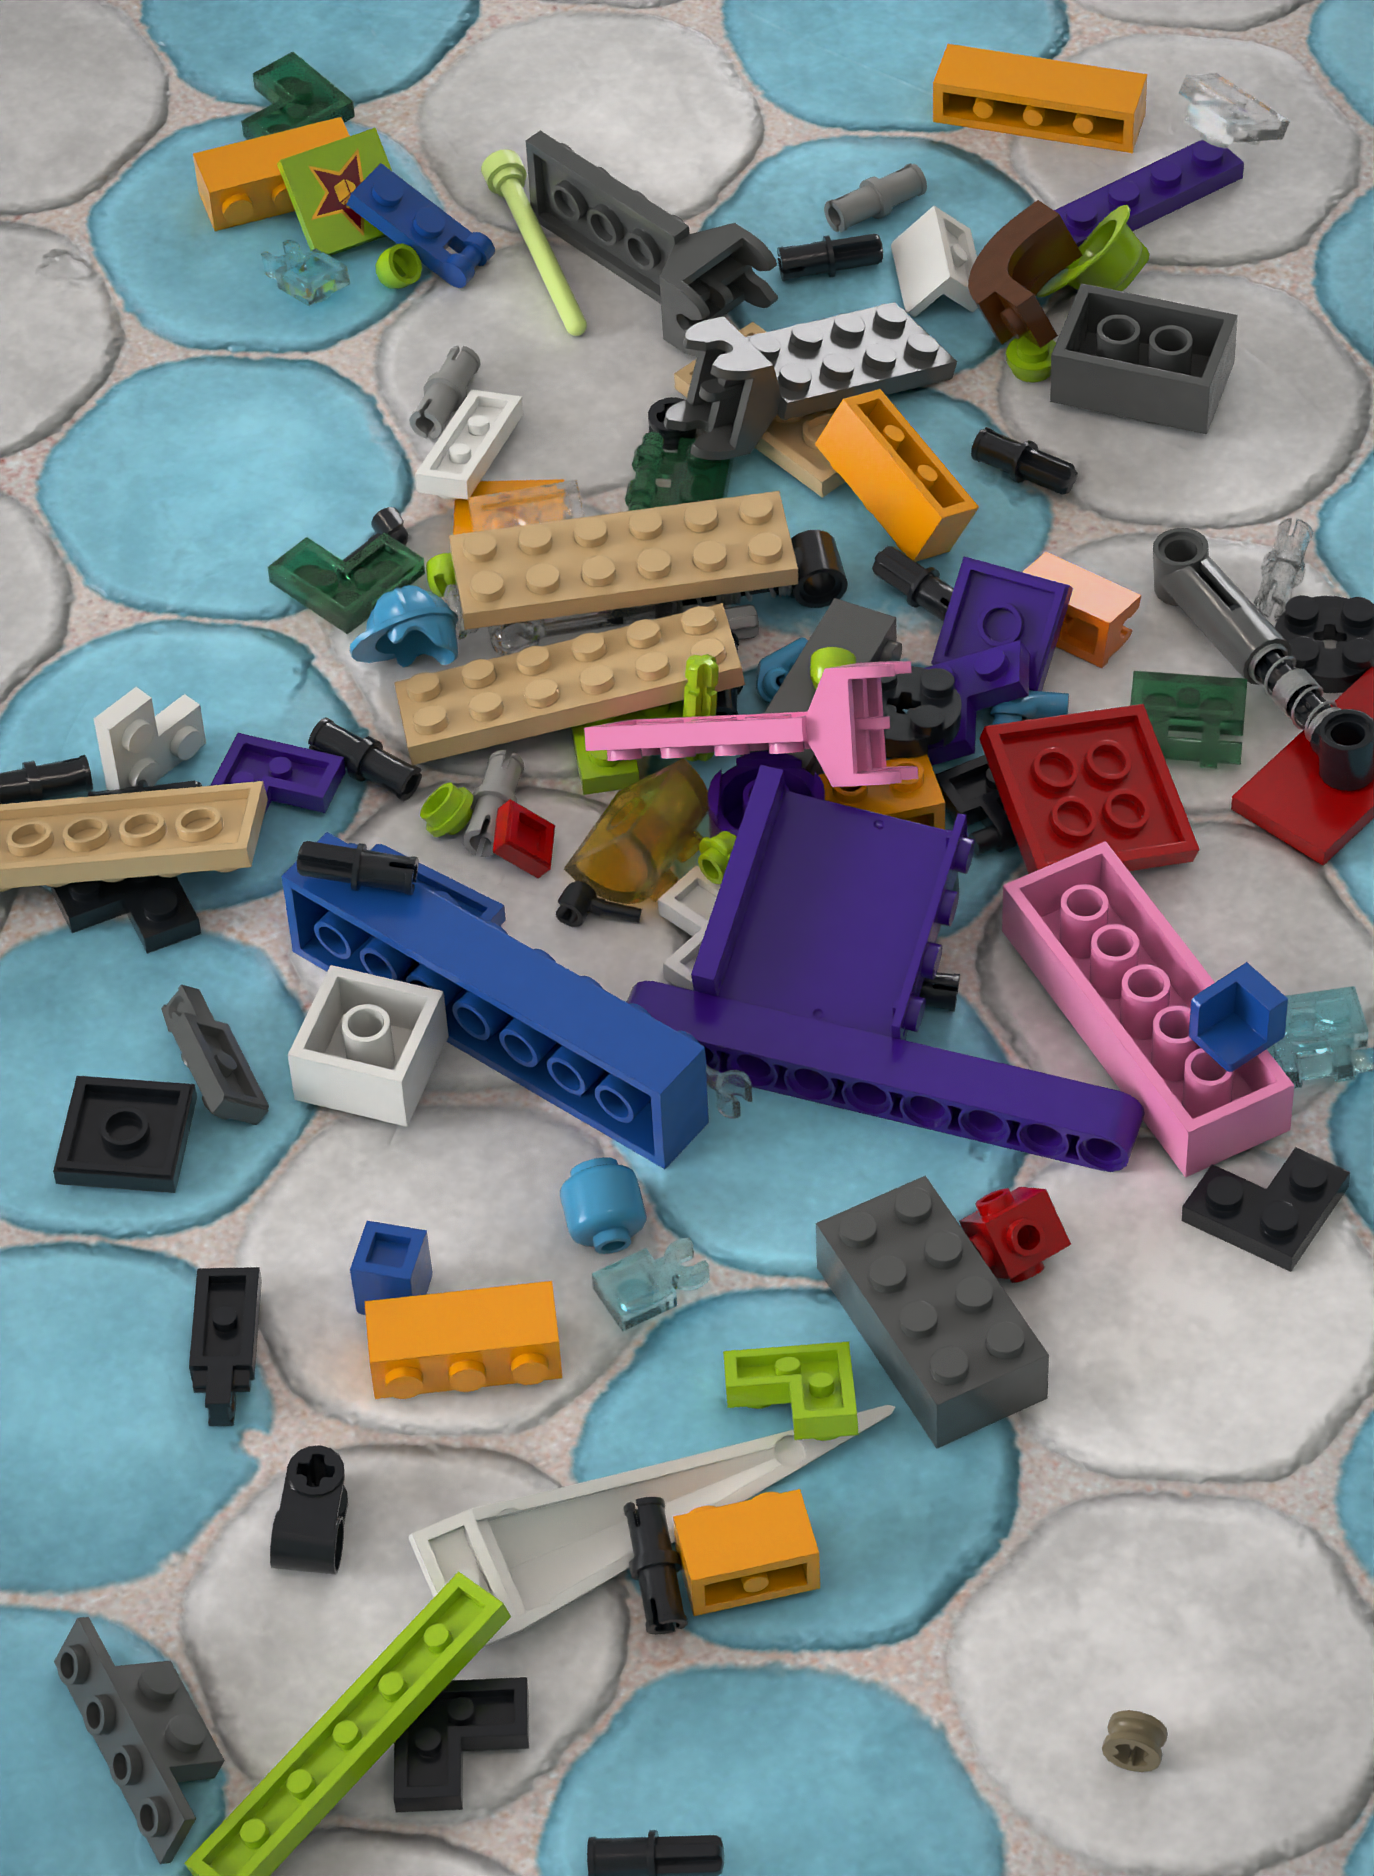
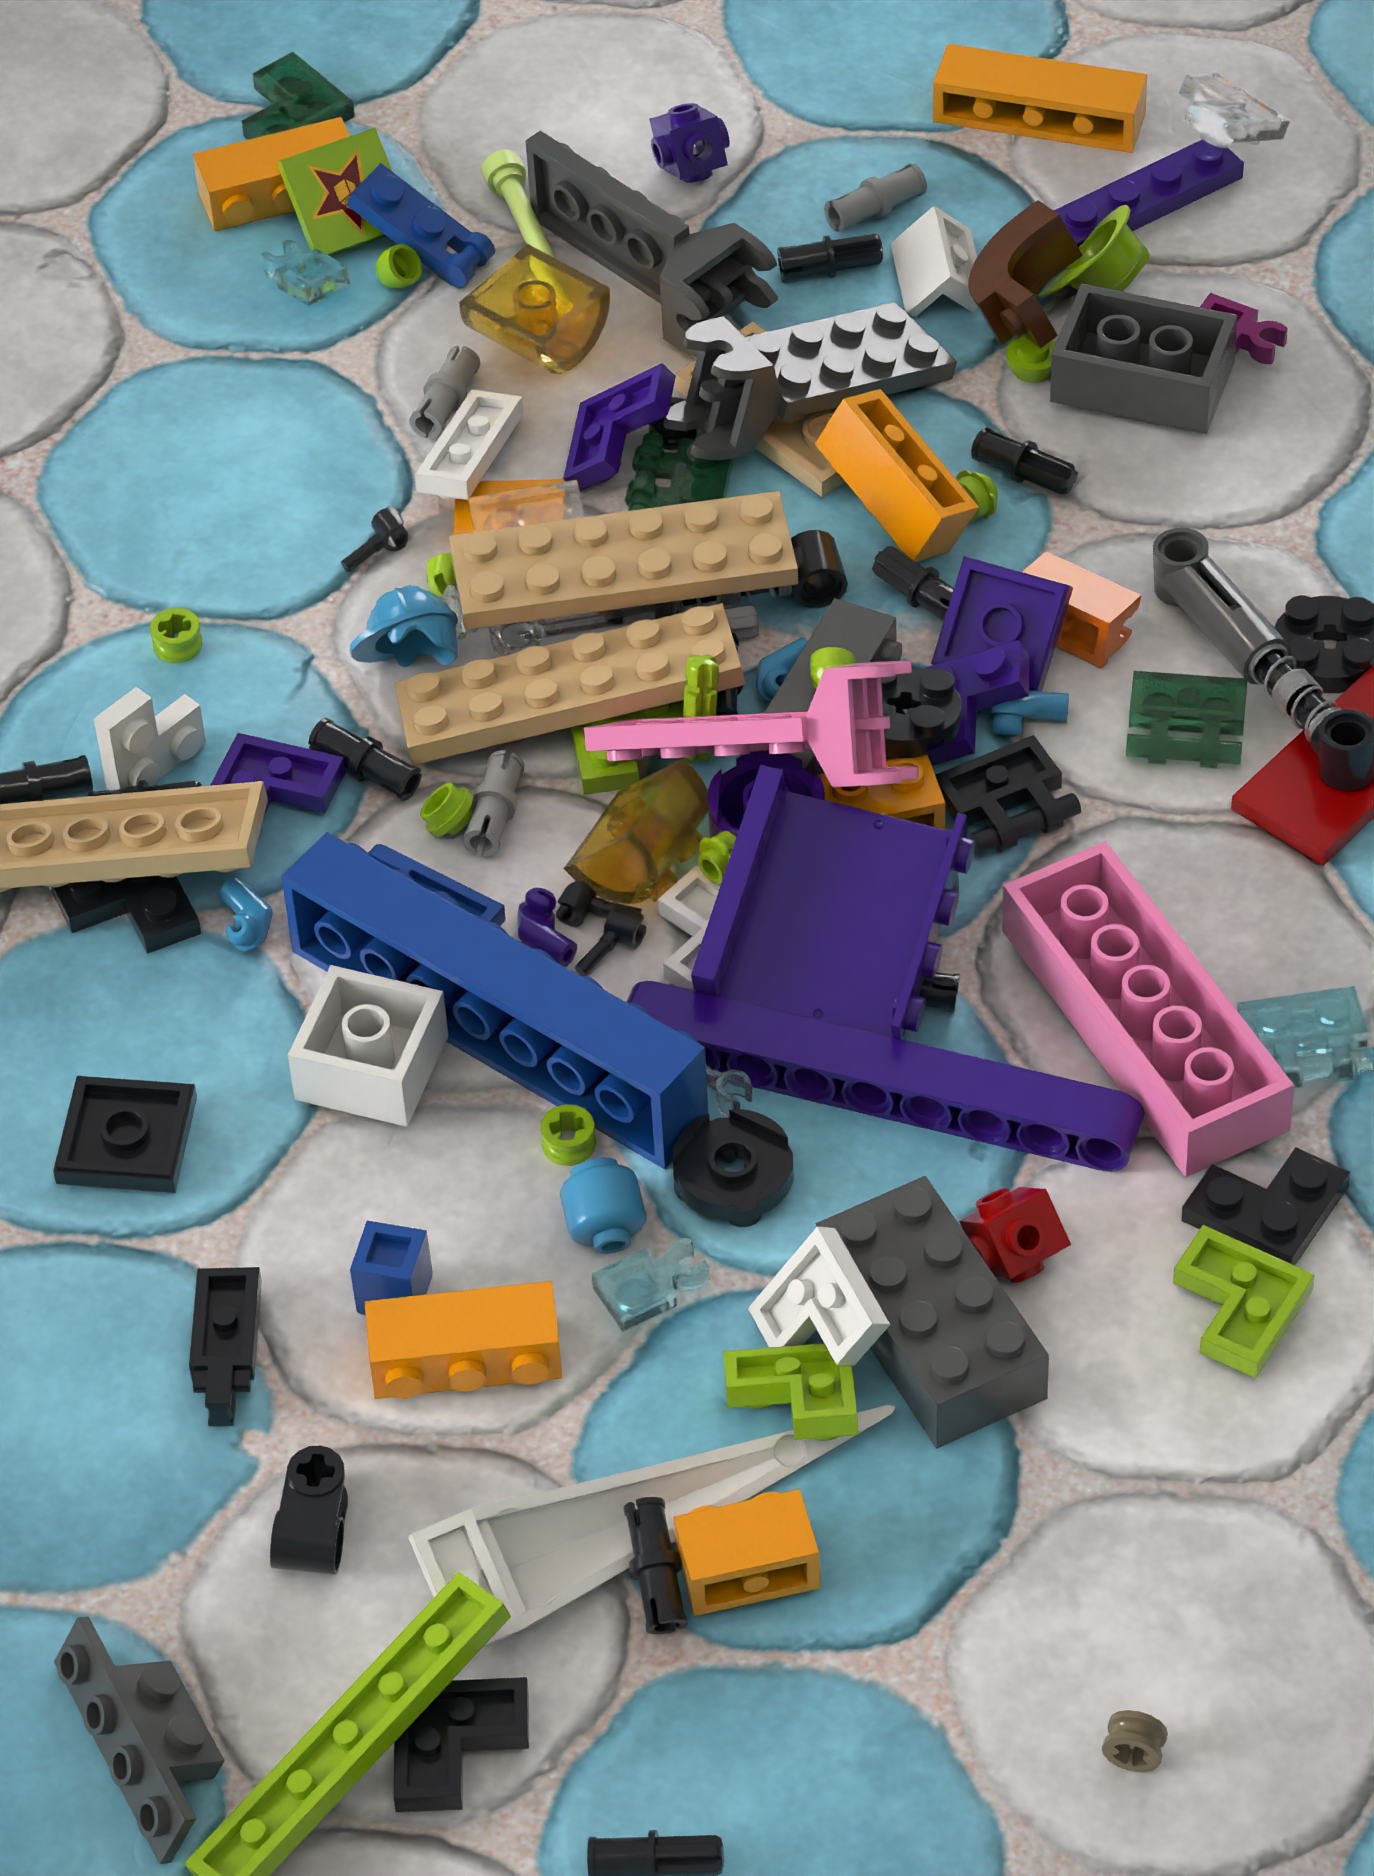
(163, 630): none -> lime bush
(214, 1058): dark grey hinge -> none
(251, 917): none -> dark azure arm
(345, 590): clear green plate -> none
(358, 866): black axle -> none
(524, 838): red tile -> none
(537, 927): none -> dark purple arm
(539, 310): none -> clear yellow brick
(568, 1151): none -> lime bush
(608, 418): none -> dark purple plate
(620, 926): none -> black hand
(675, 140): none -> dark purple brick
(738, 1195): none -> black plate
(822, 1293): none -> white plate
(981, 490): none -> lime plate
(1089, 783): red plate -> none
(1238, 1017): blue panel -> none
(1251, 336): none -> magenta plate
(1256, 1295): none -> lime plate
(1283, 567): clear pin -> none

